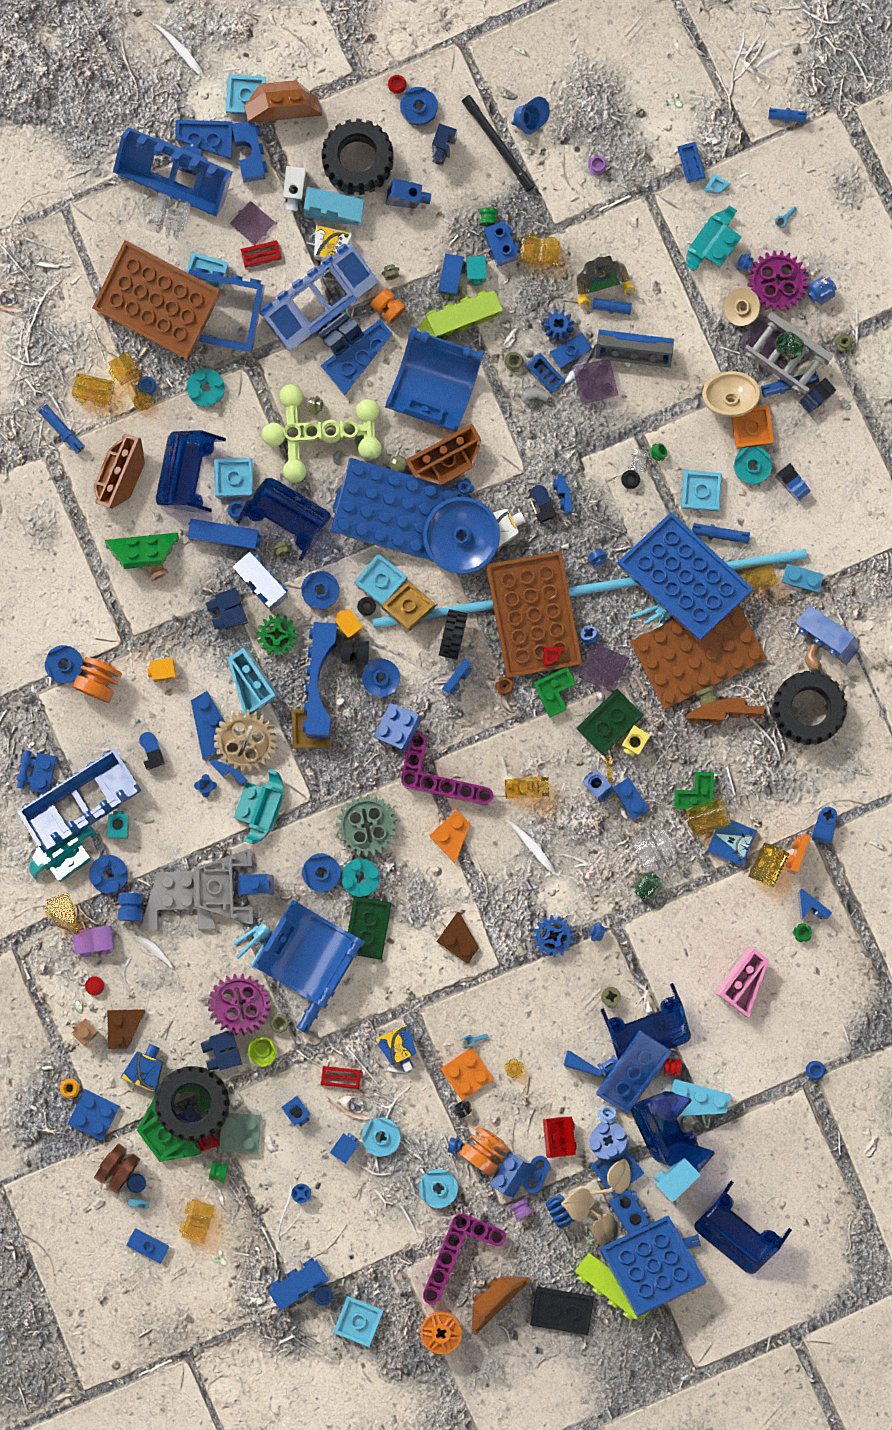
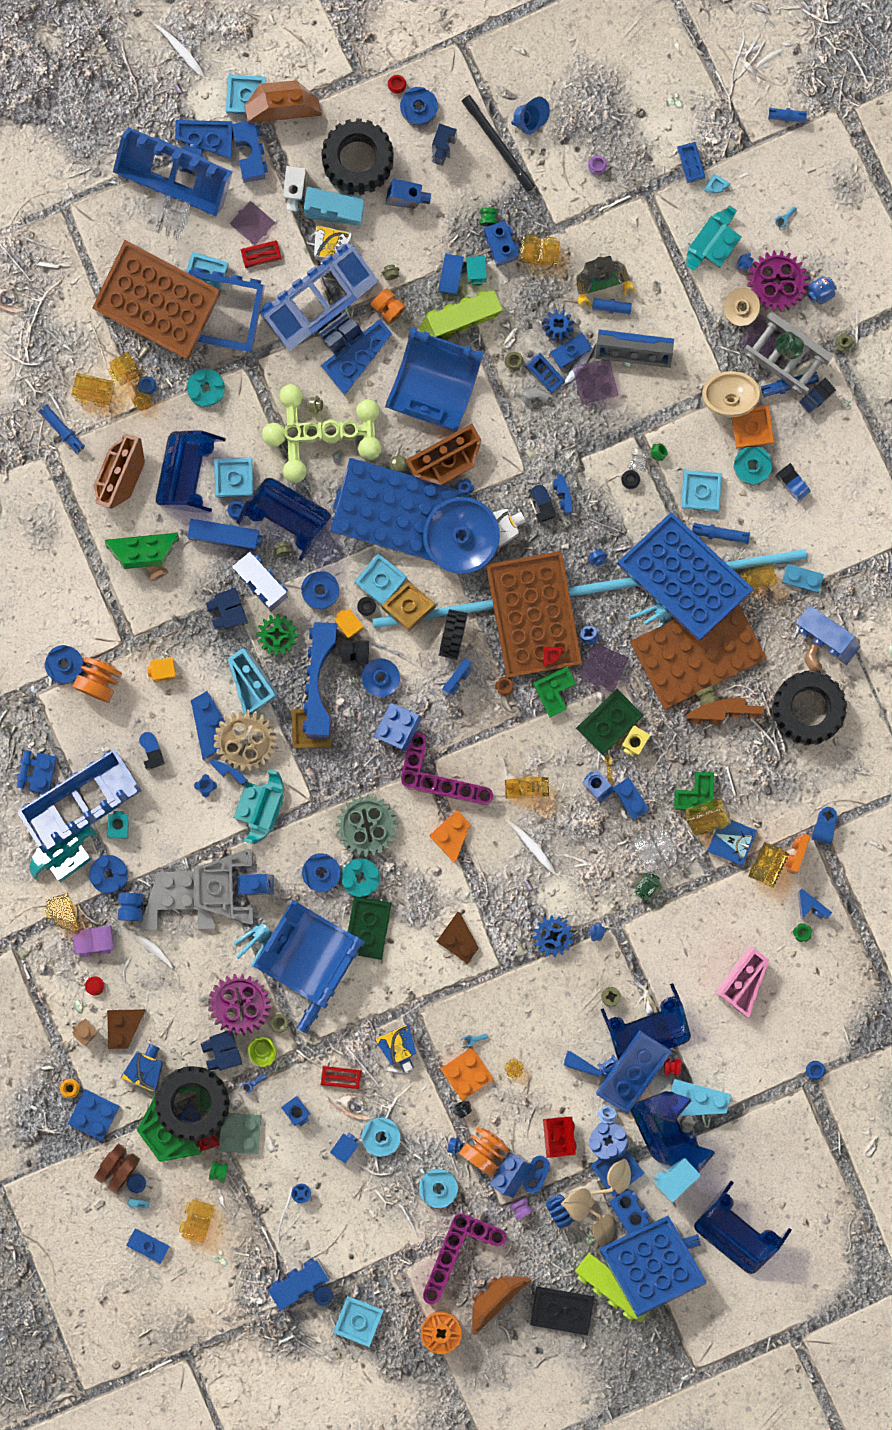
(253, 1083): none -> blue hand

